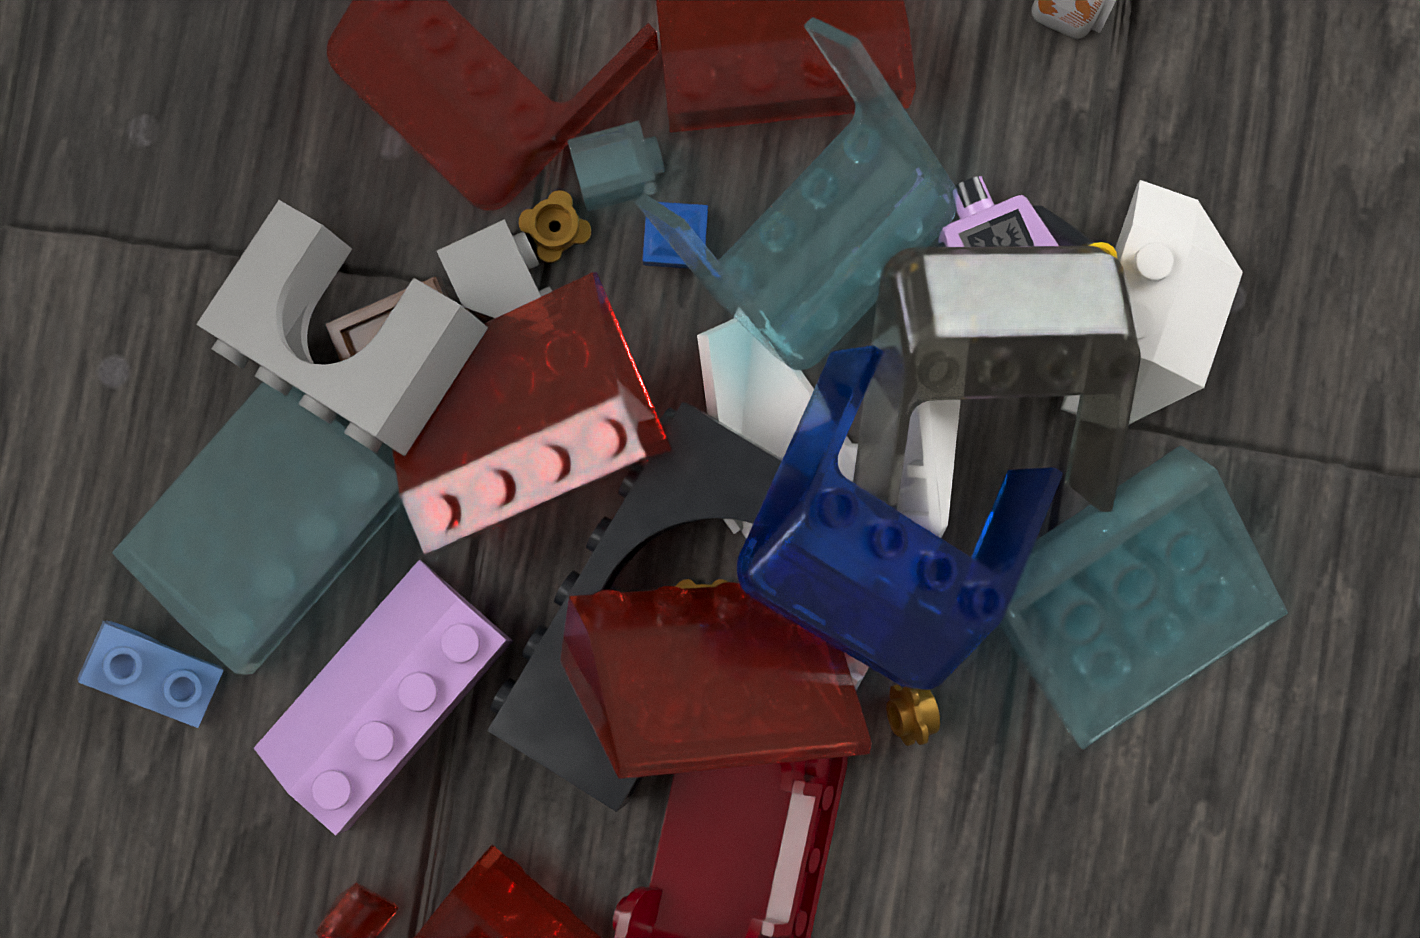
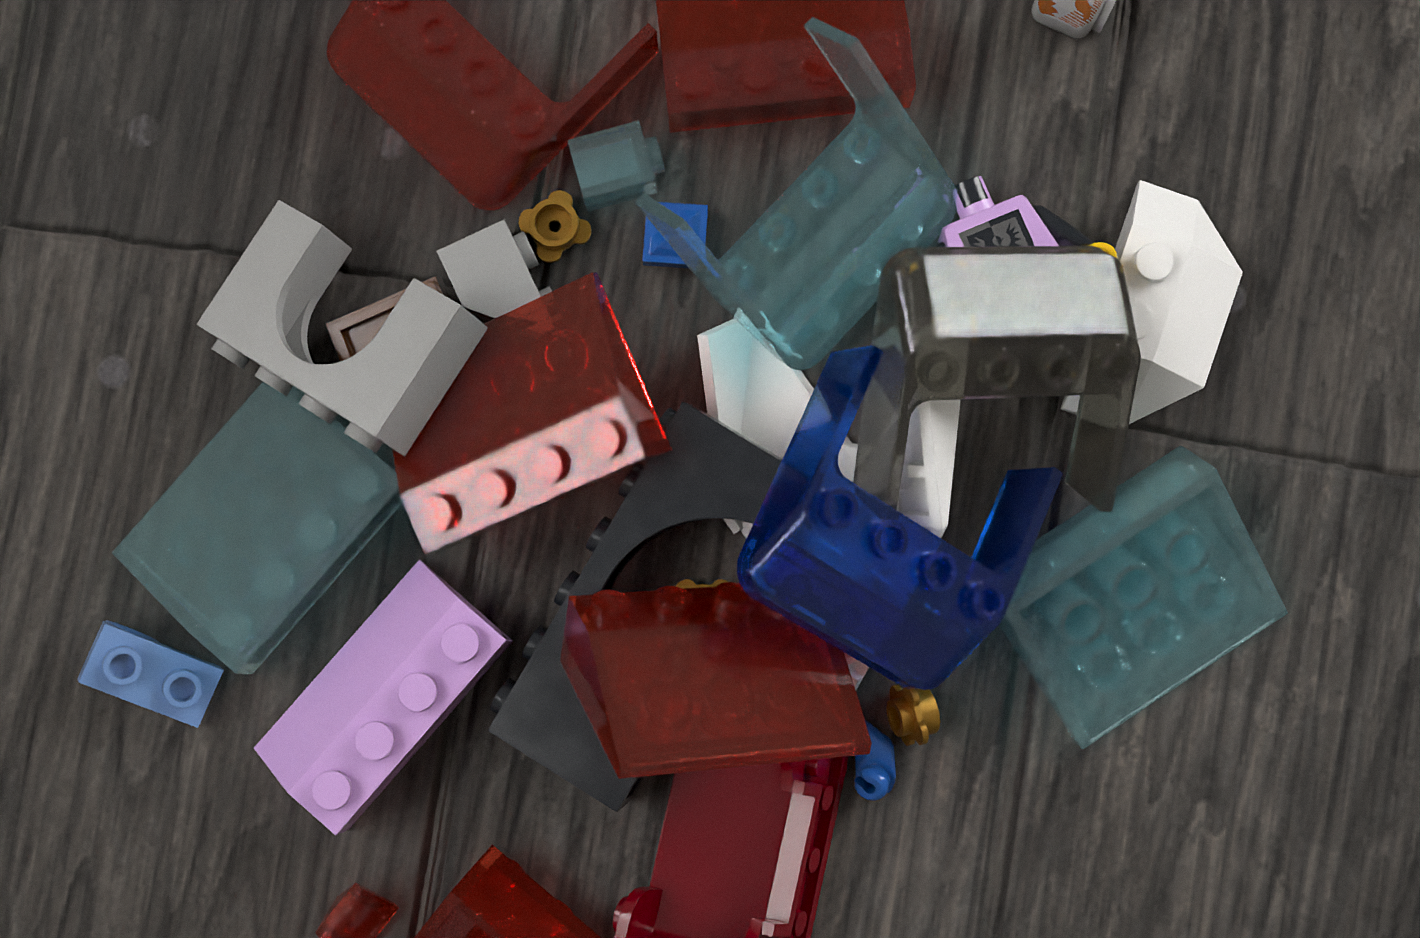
(875, 770): none -> blue arm

